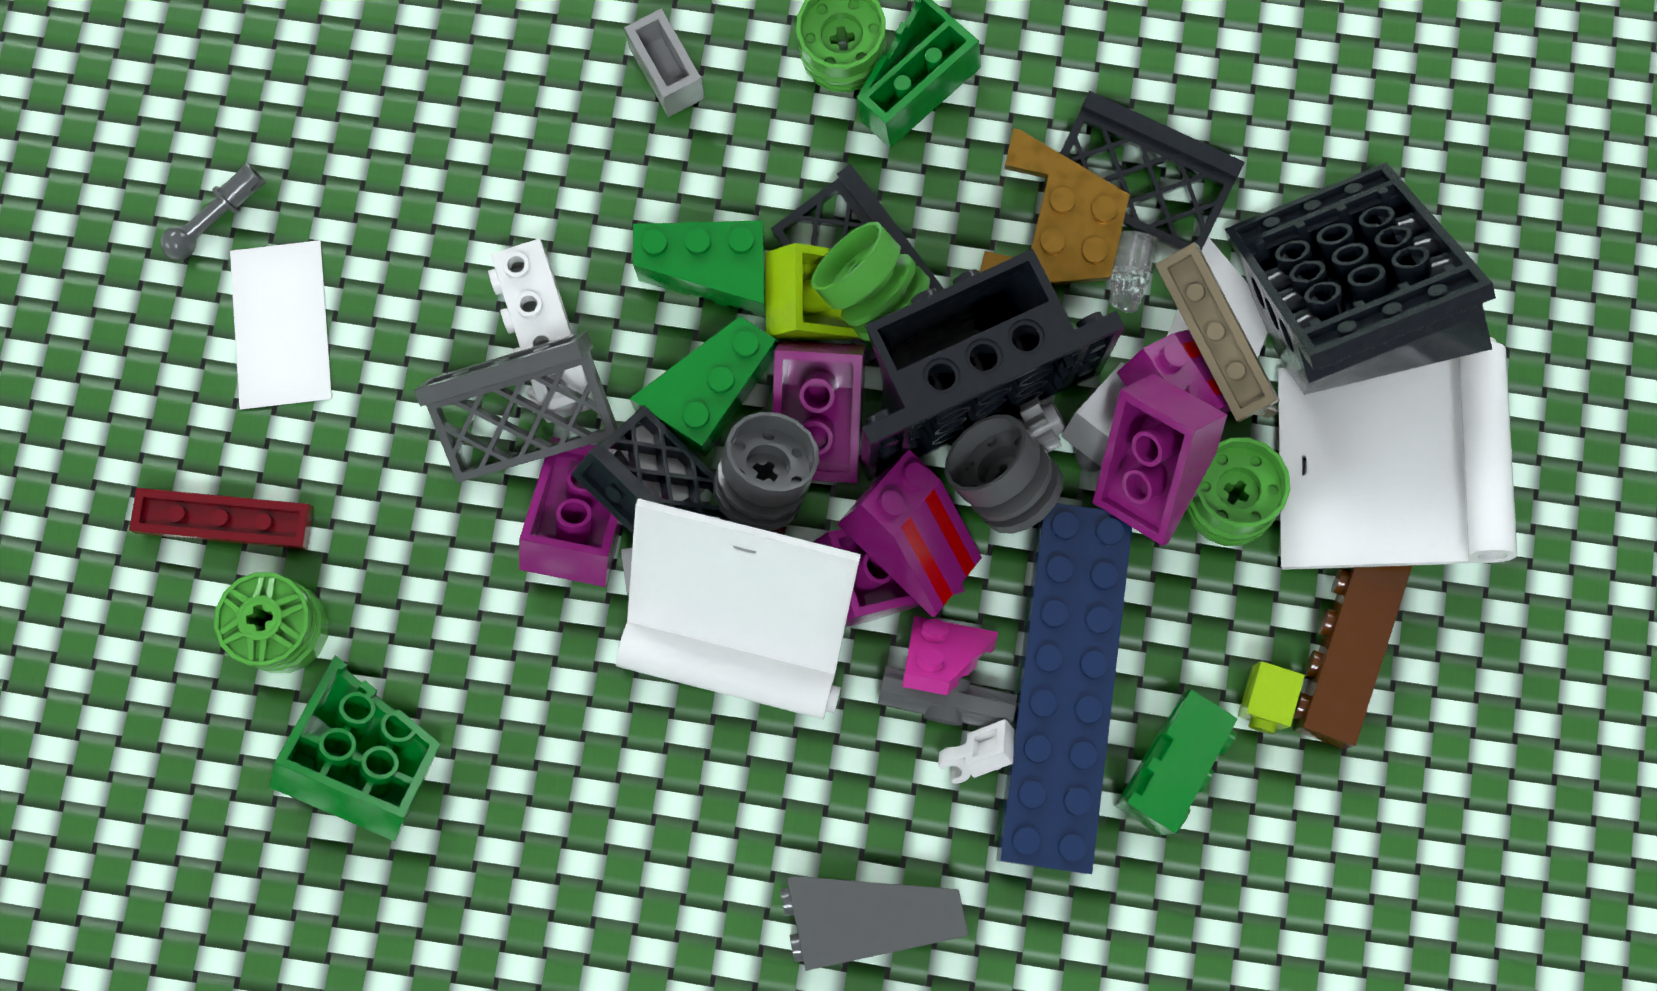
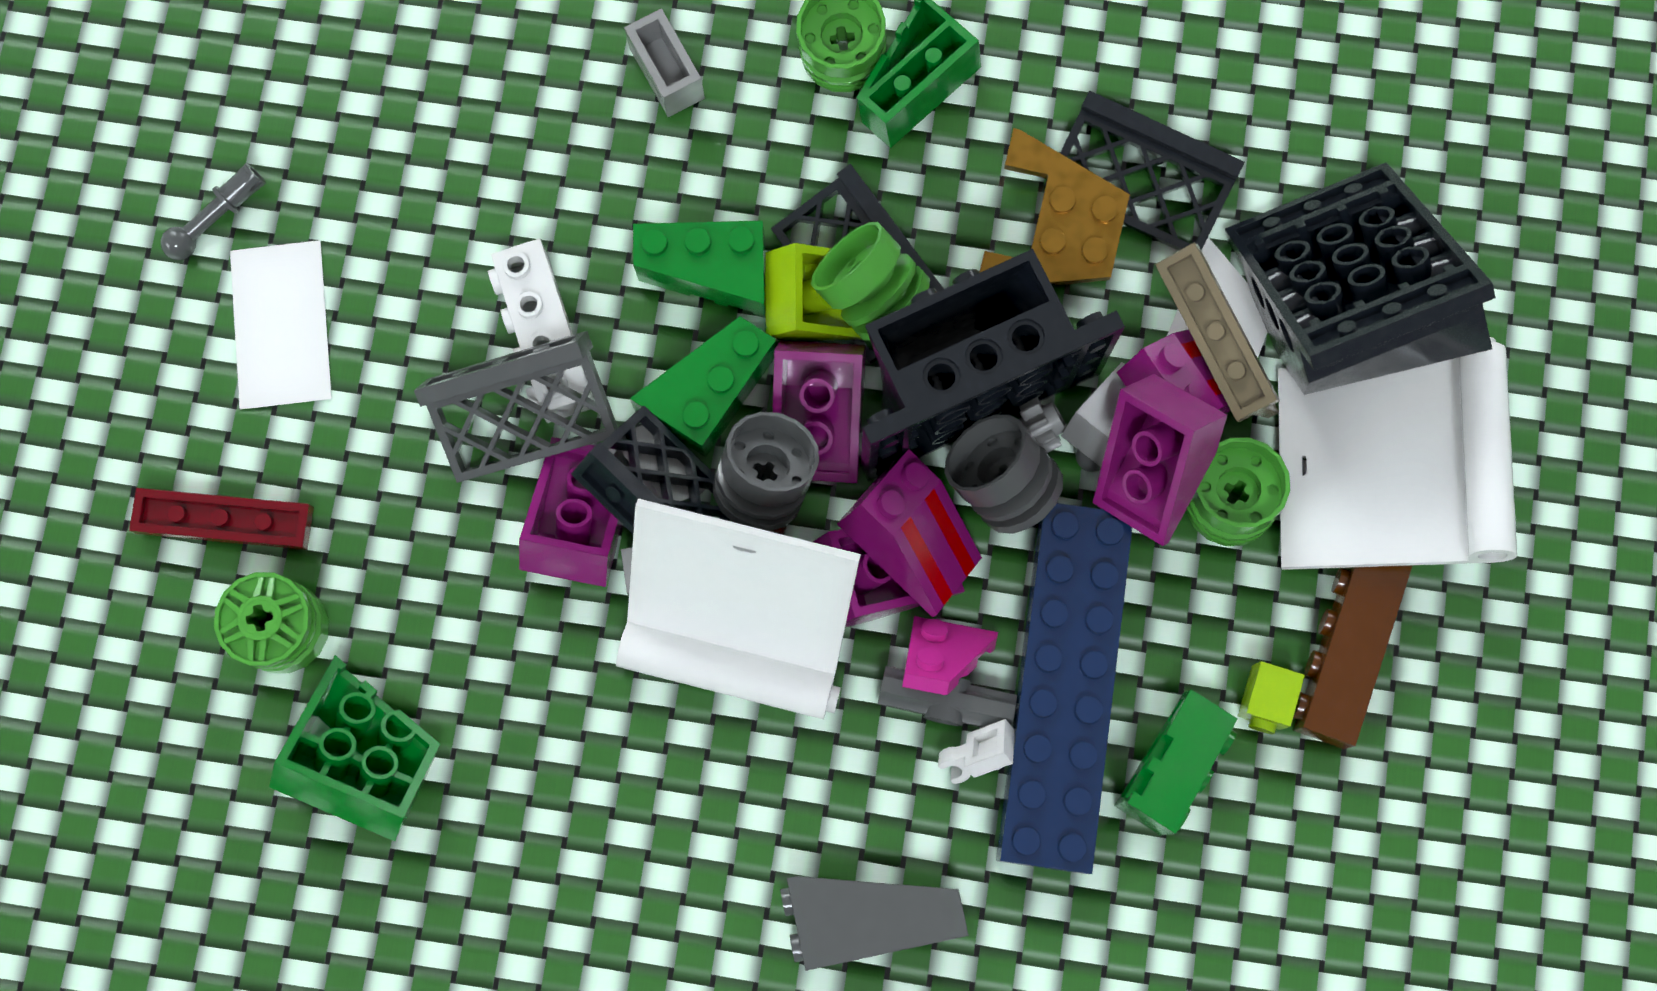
(1132, 269): clear hinge -> none

